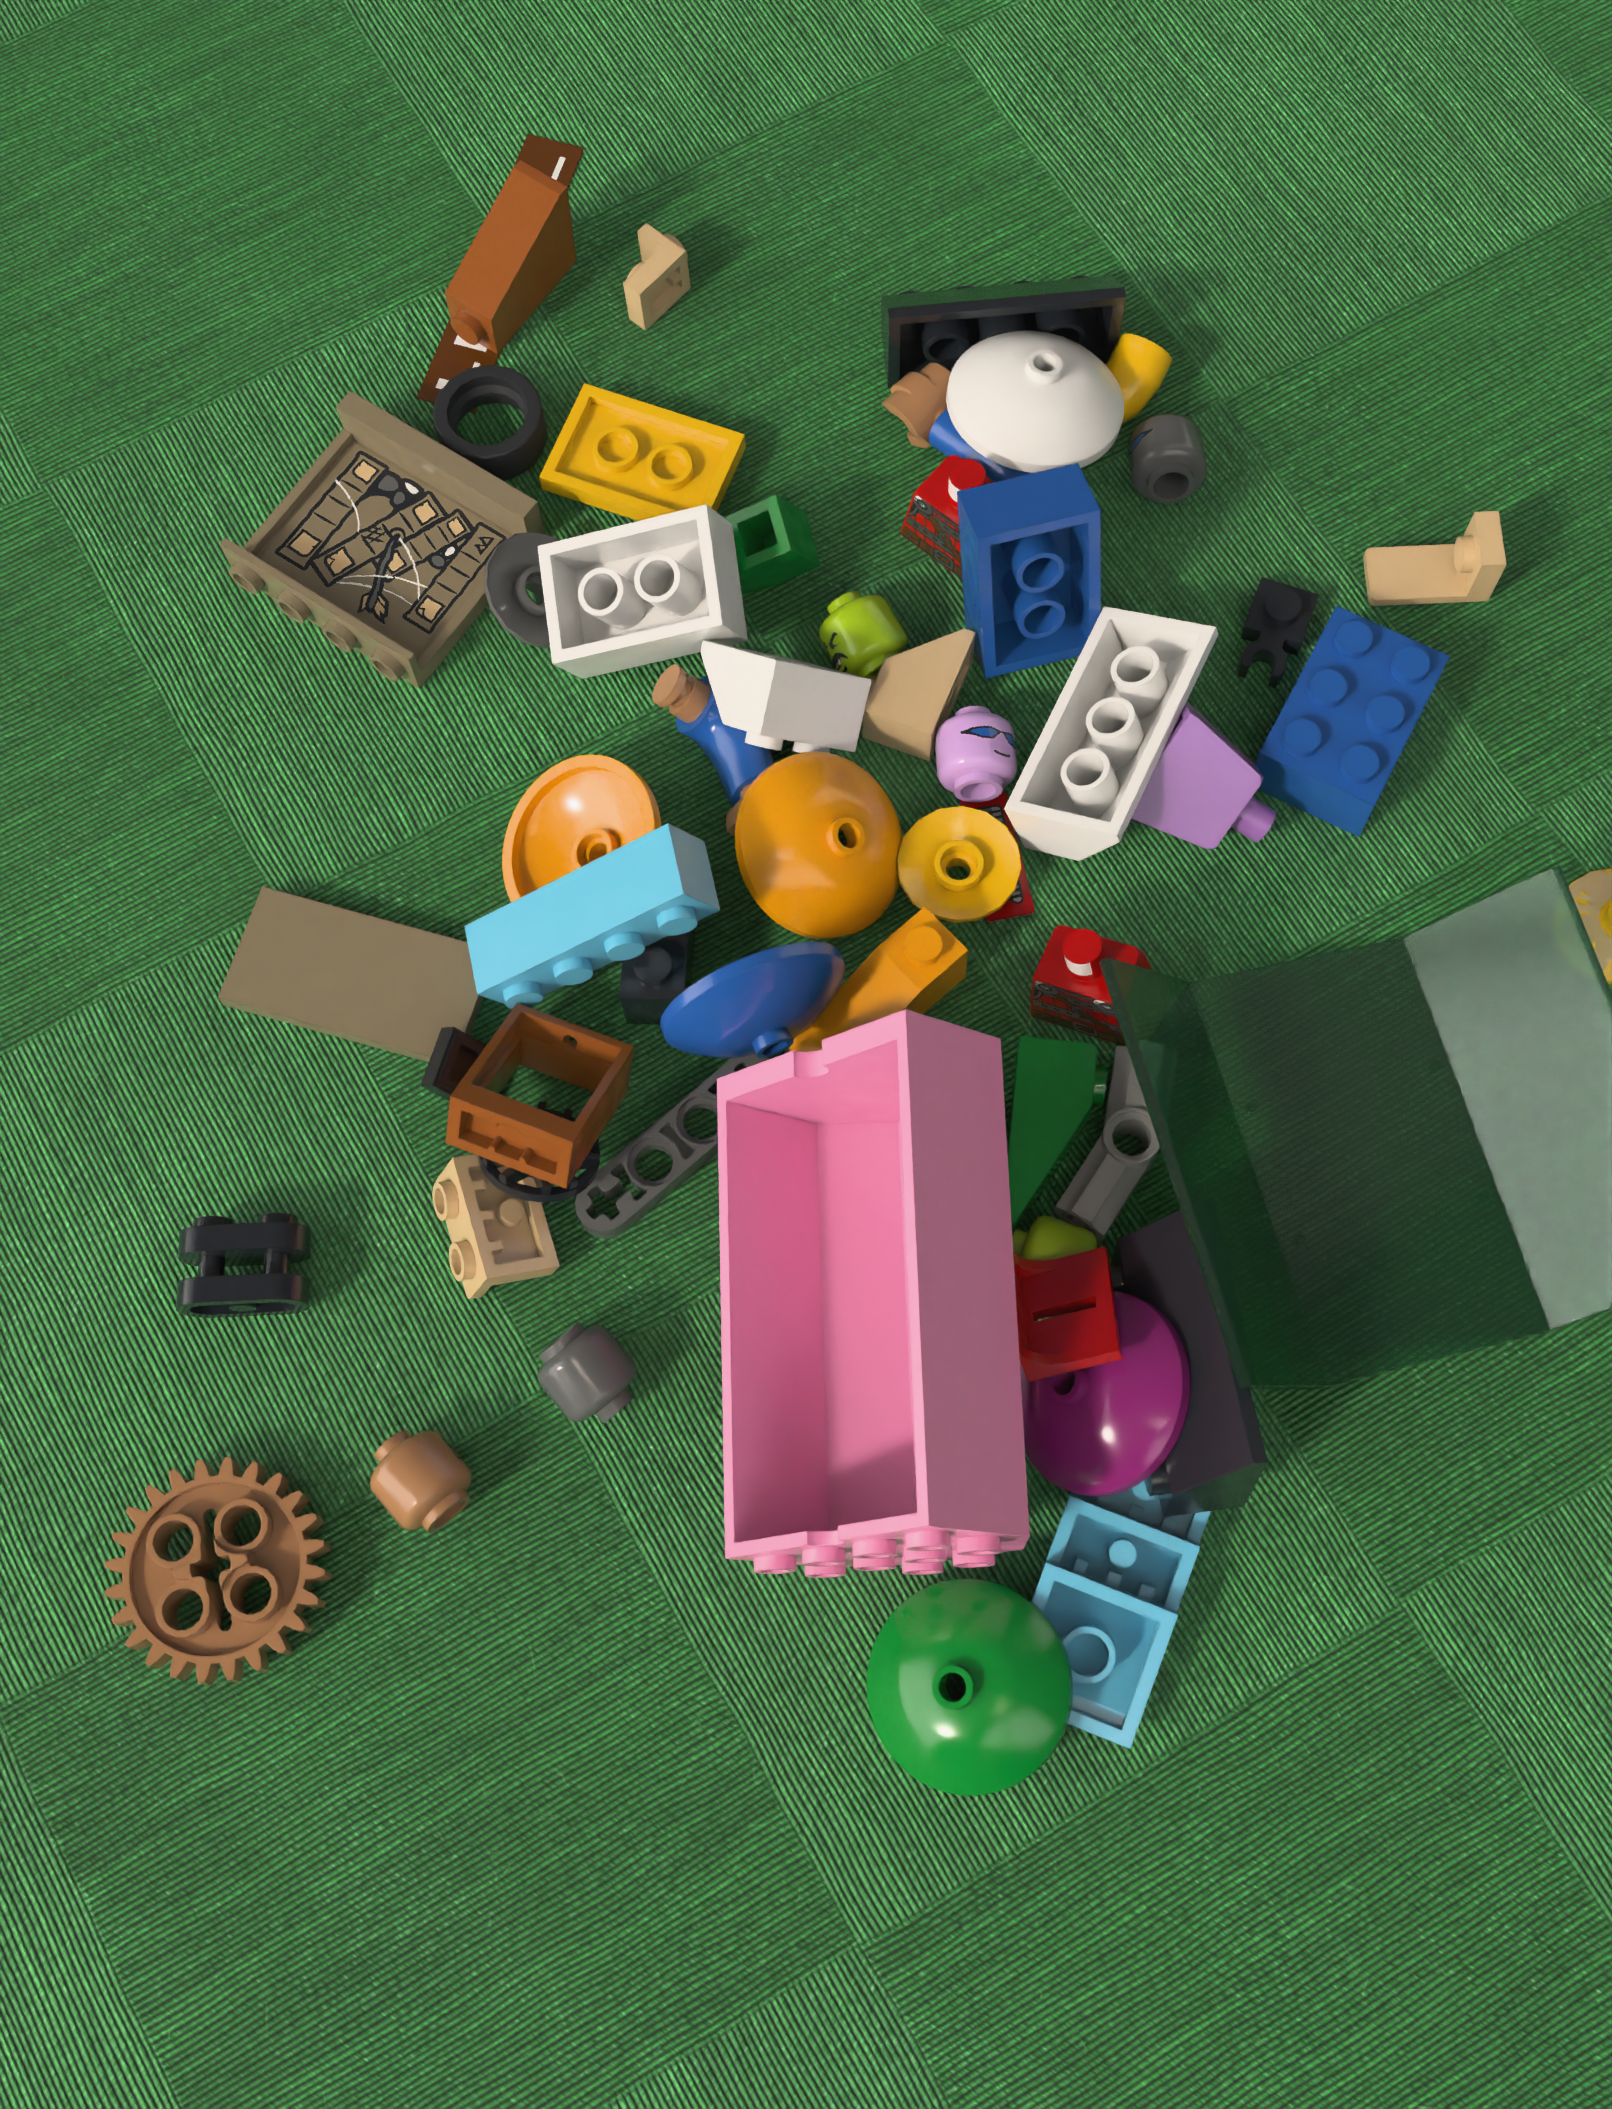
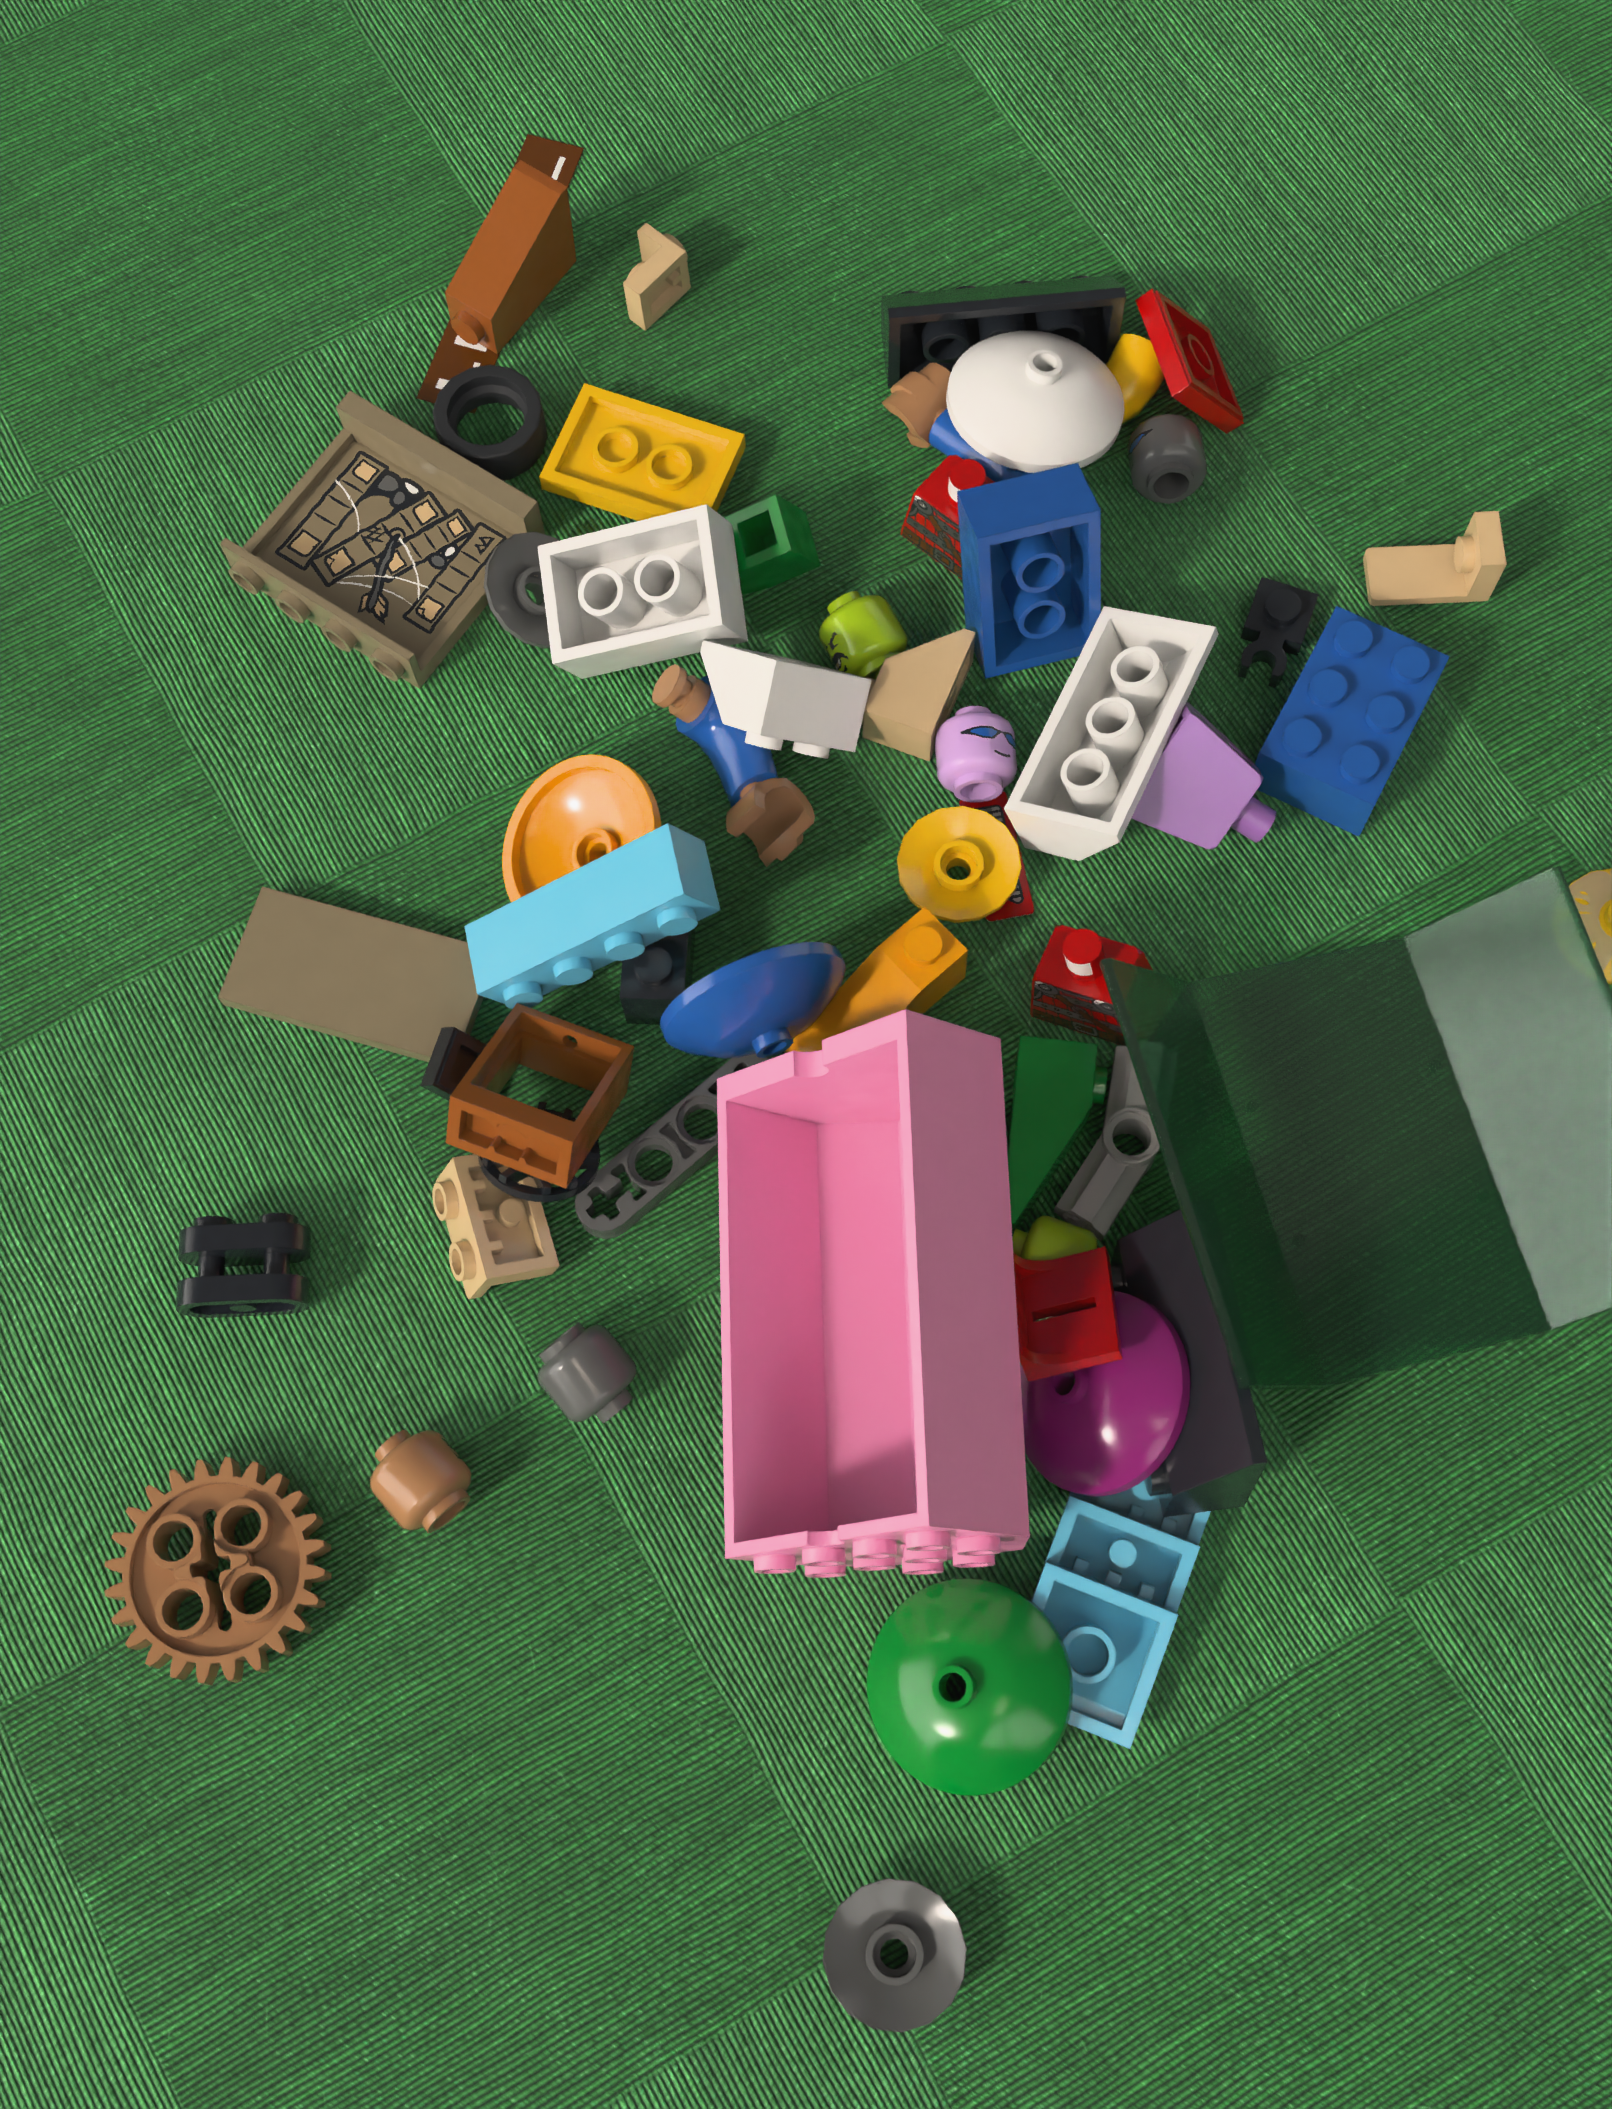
(793, 849): light orange dish -> none
(903, 1995): none -> dark grey dish
(1190, 361): none -> red tile

